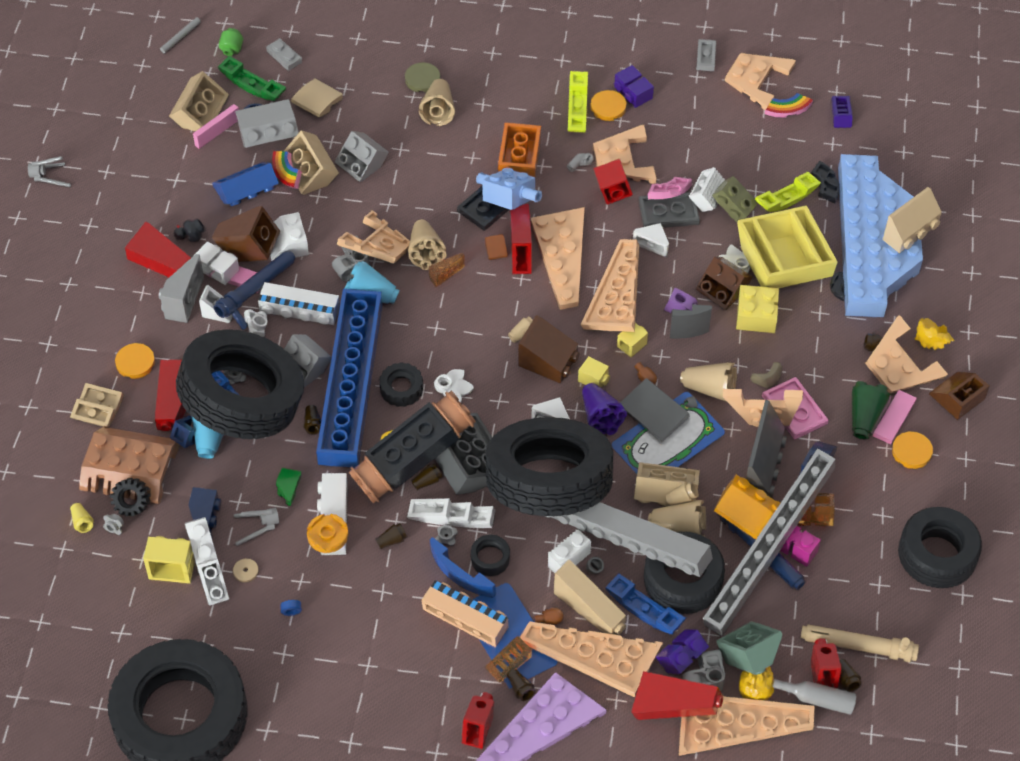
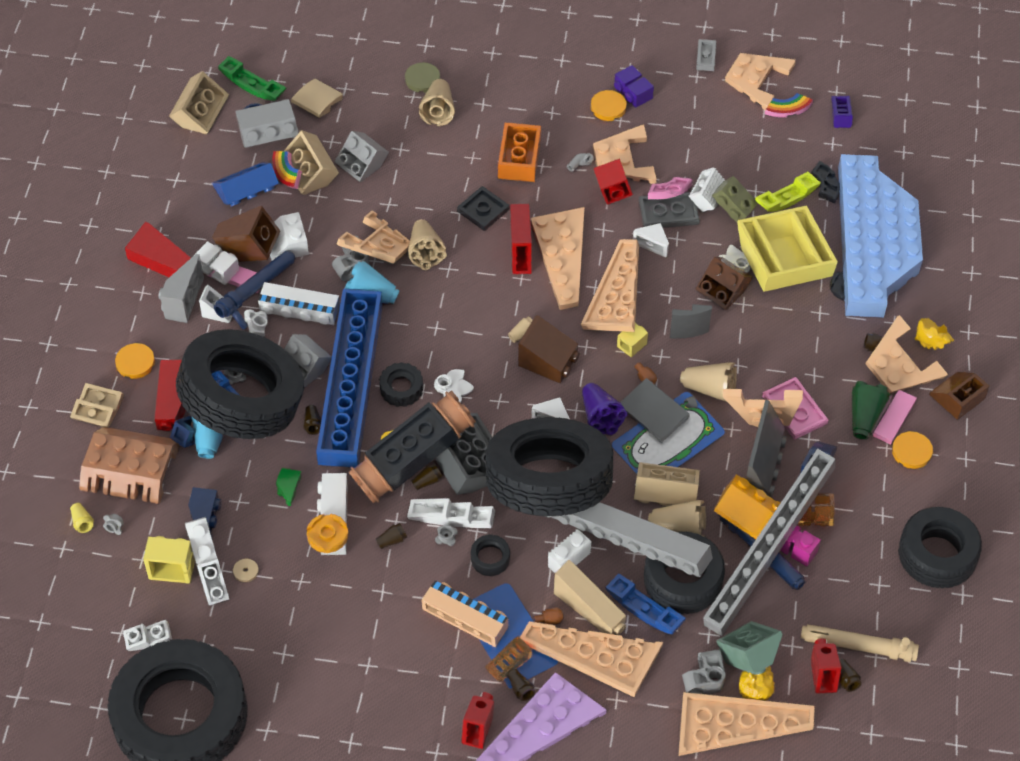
(37, 169): light grey plant -> none
(118, 497): black tyre -> none
(142, 637): none -> white slope
(174, 40): light grey bar -> none
(191, 228): black animal -> none
(215, 126): bright pink tile -> none
(231, 42): bright green head -> none
(267, 517): light grey plant -> none
(284, 54): light grey plate -> none
(290, 607): blue tile -> none
(445, 269): clear orange slope -> none
(478, 585): blue slope -> none
(496, 247): dark orange slope -> none
(508, 188): light blue brick -> none
(577, 101): neon yellow slope -> none
(593, 372): light yellow brick -> none
(597, 563): dark grey hinge -> none
(674, 697): red slope -> none
(676, 657): dark purple piece -> none
(680, 301): medium lavender leg -> none
(685, 493): tan cone -> none
(757, 308): light yellow piece -> none
(768, 379): dark tan hair -> none
(820, 695): light grey piece -> none
(912, 221): tan slope -> none

